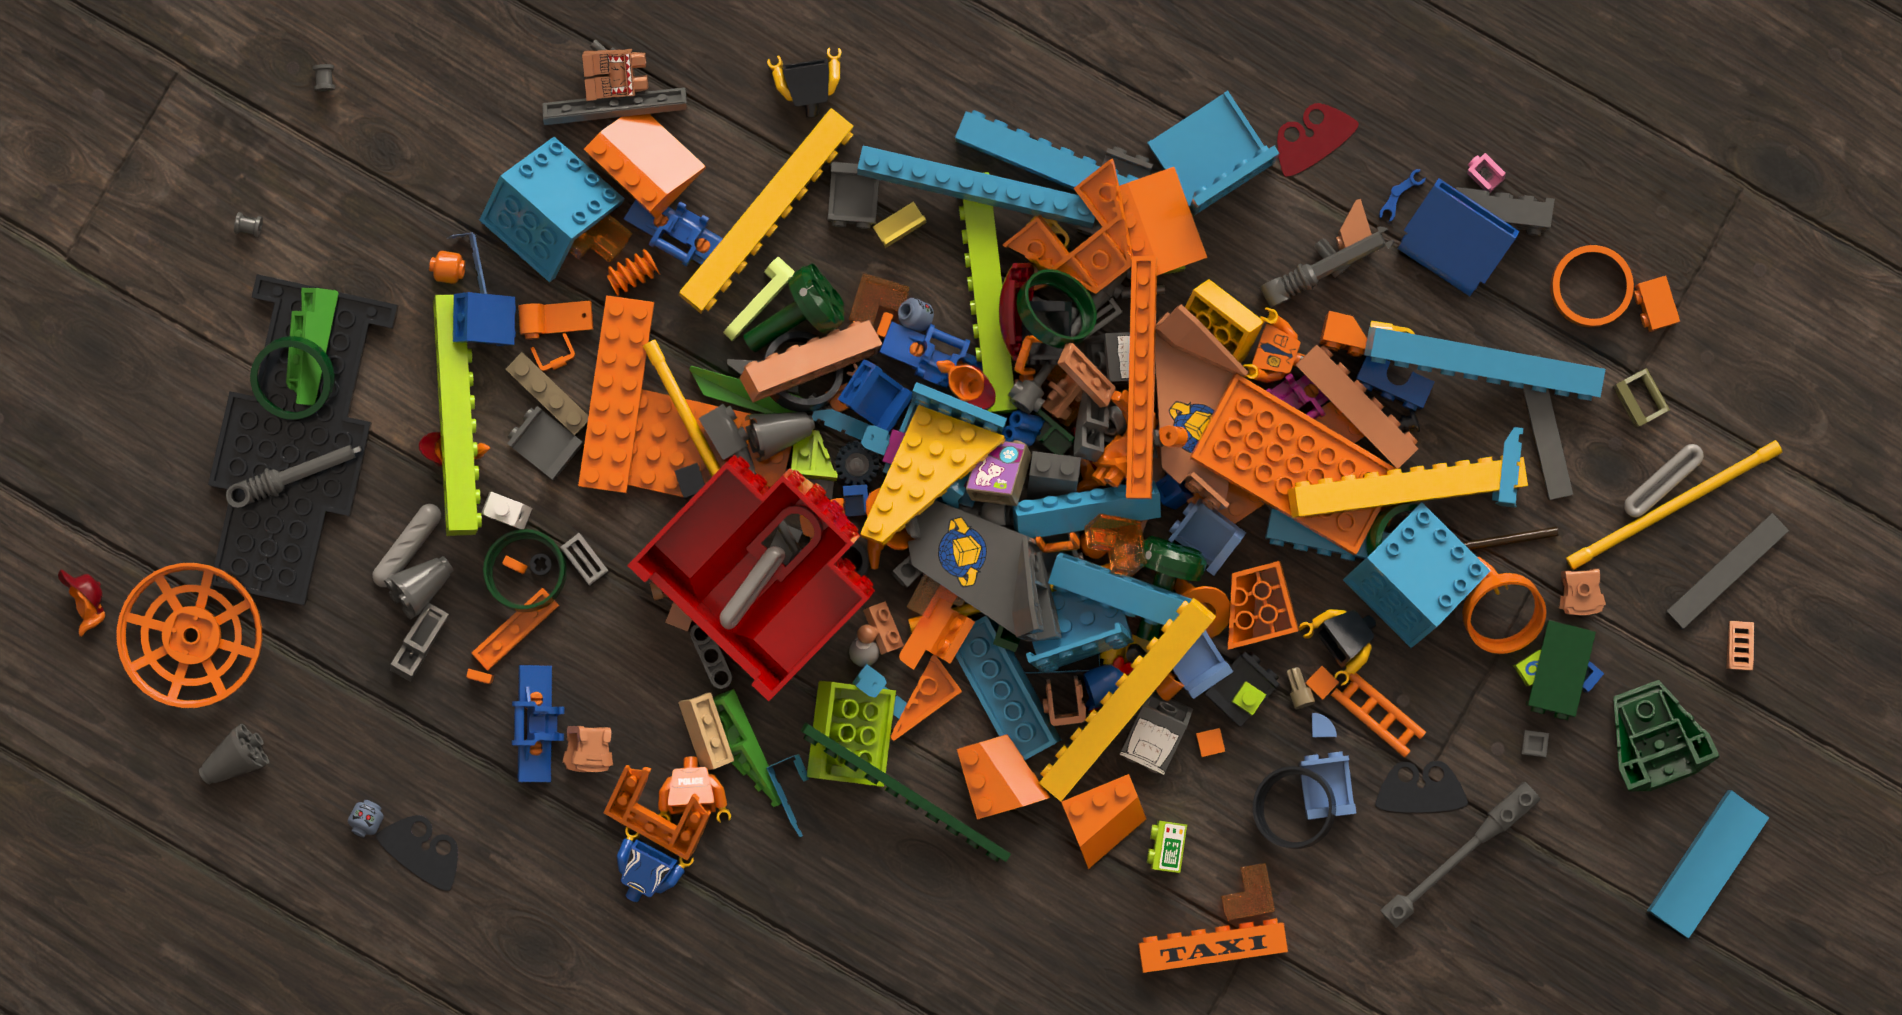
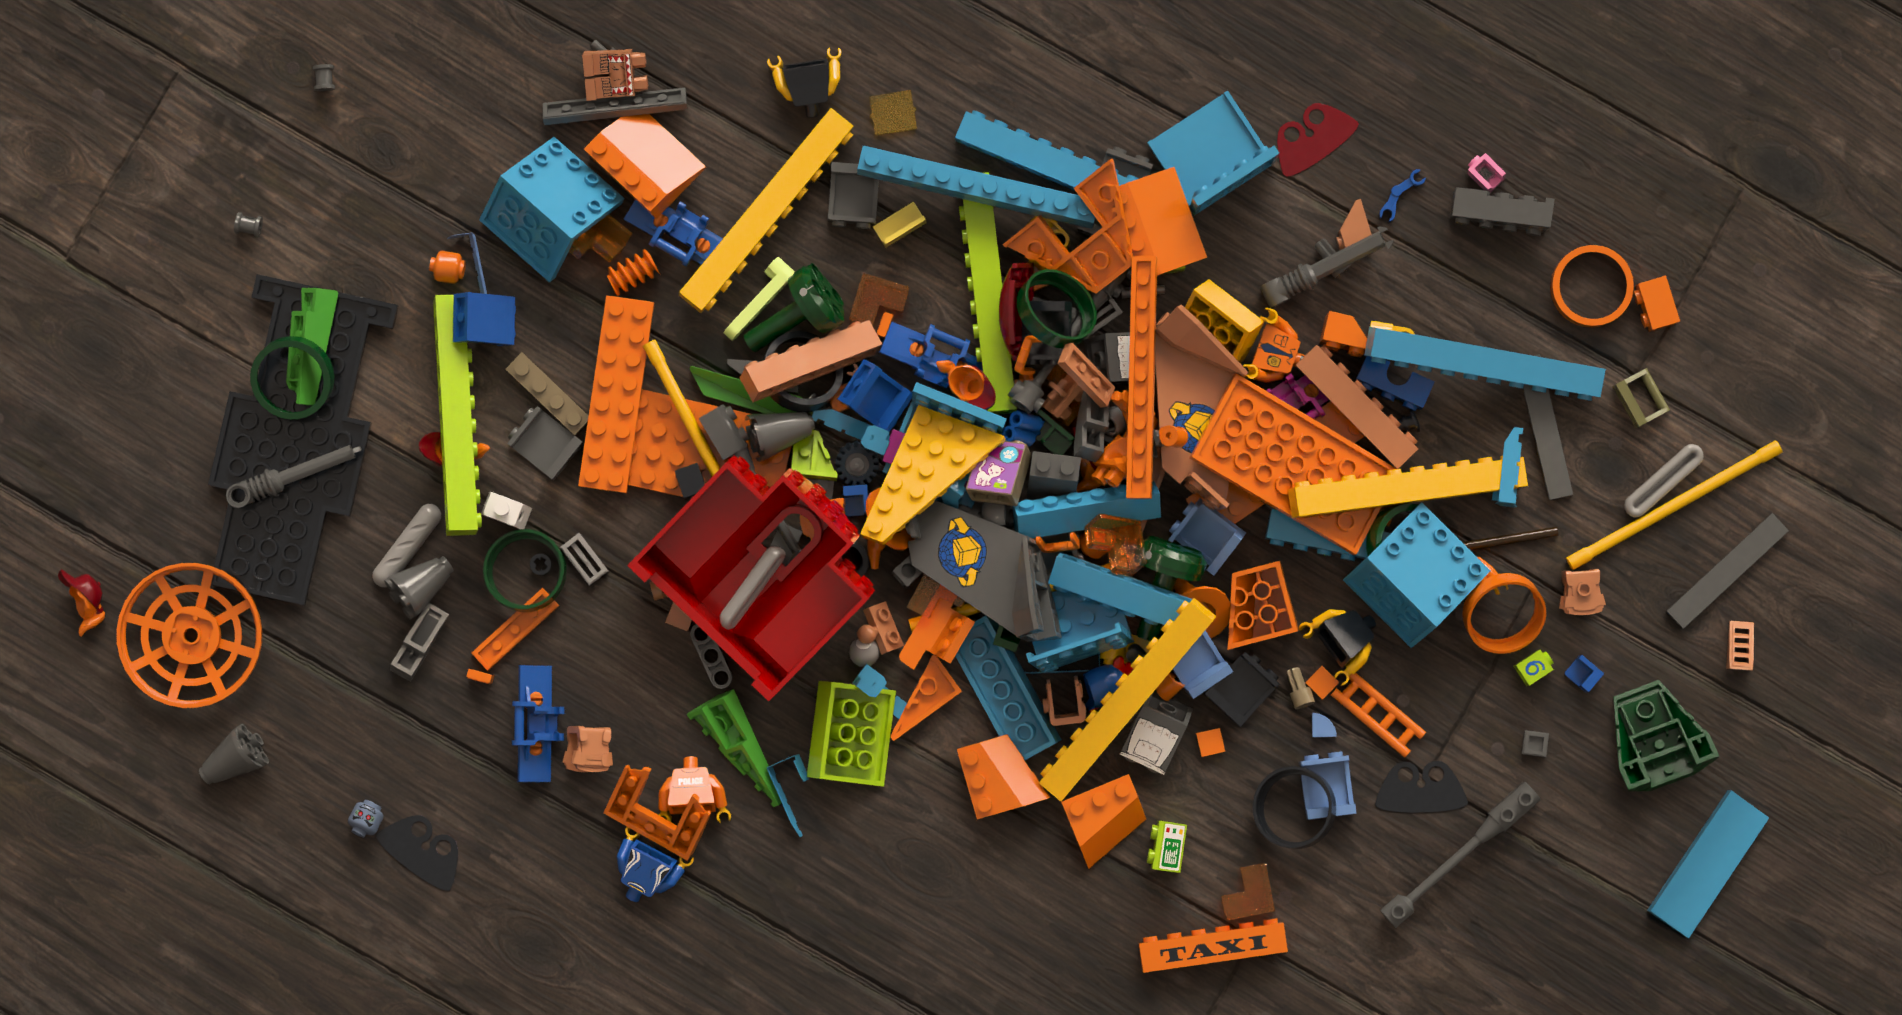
(514, 564): orange tile -> none
(554, 318): orange door -> none
(556, 363): orange piece -> none
(706, 731): tan panel -> none
(893, 112): none -> clear yellow piece
(895, 788): dark green plate -> none
(915, 314): sand blue head -> none
(1172, 493): blue panel -> none
(1248, 698): lime brick -> none
(1456, 238): blue piece -> none
(1561, 670): dark green panel -> none

